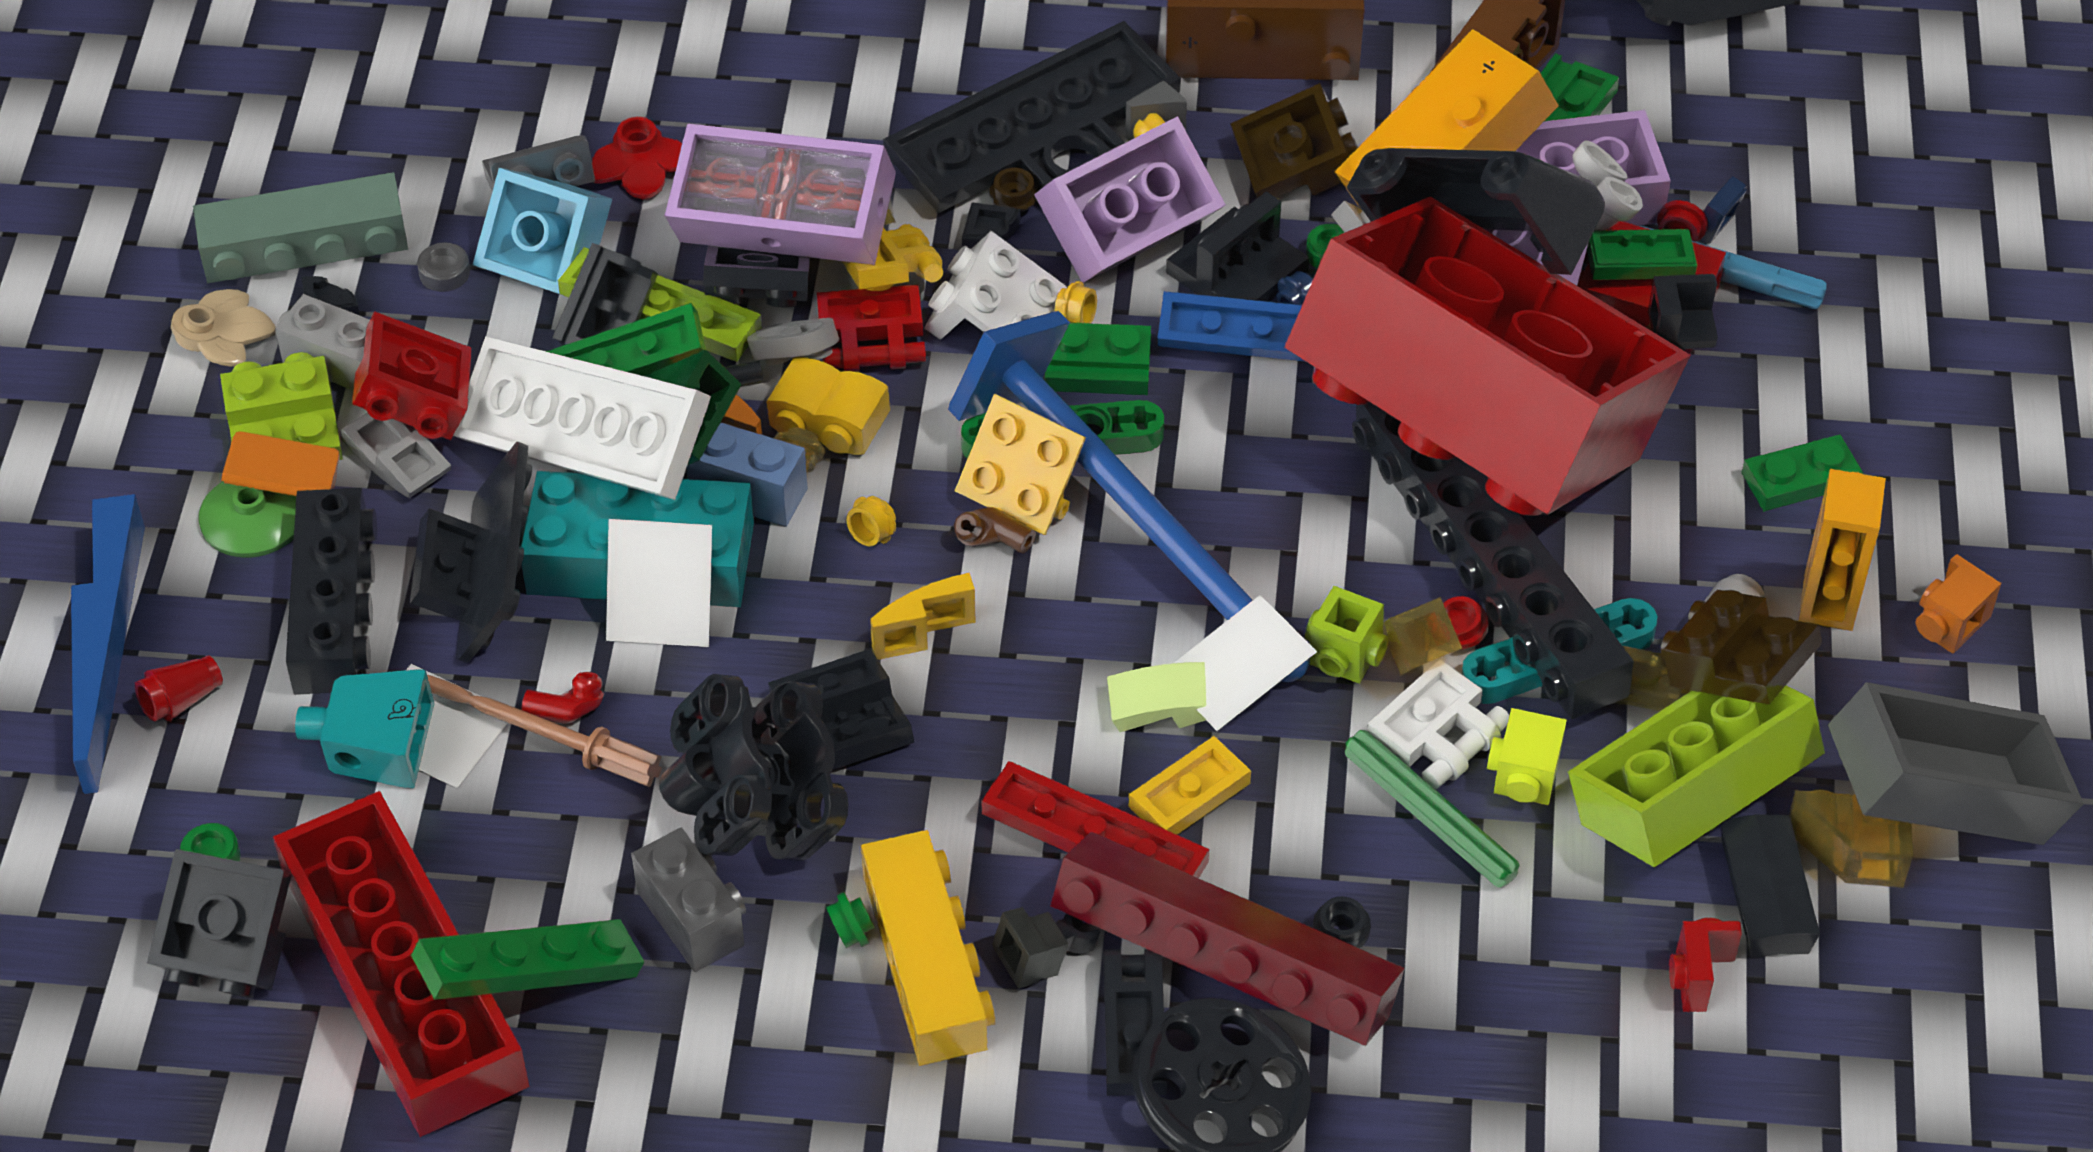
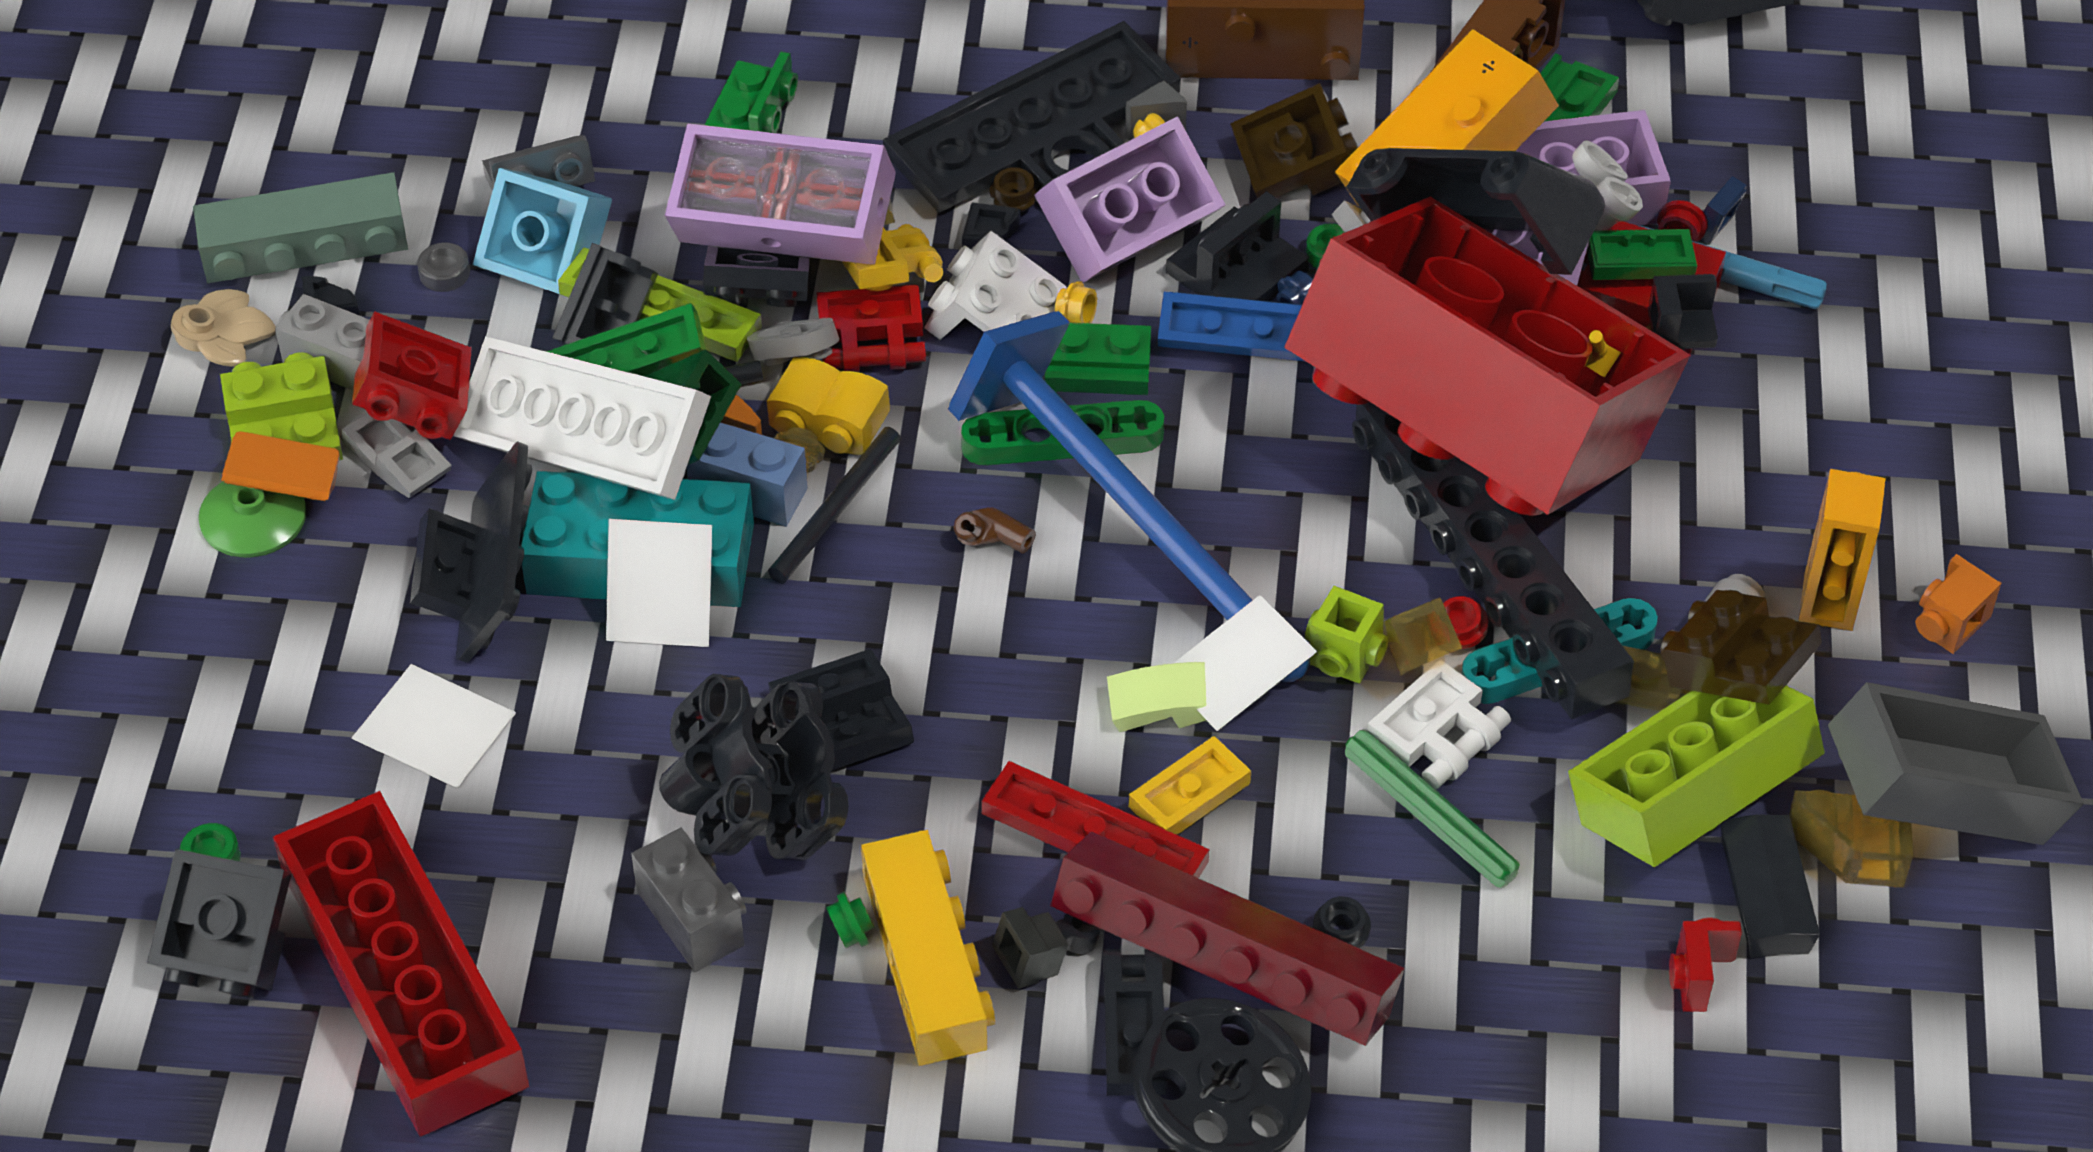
(100, 627): blue slope -> none
(176, 687): red cone -> none
(329, 588): black brick -> none
(373, 726): teal torso -> none
(526, 958): green plate -> none
(569, 706): red arm -> none
(598, 748): nougat piece -> none
(637, 158): red plate -> none
(755, 96): none -> green bracket
(834, 505): none -> black bar
(871, 521): yellow plate -> none
(904, 623): yellow slope -> none
(1021, 464): yellow hinge -> none
(1527, 756): neon yellow brick -> none
(1602, 355): none -> yellow hand
(1797, 471): green plate -> none

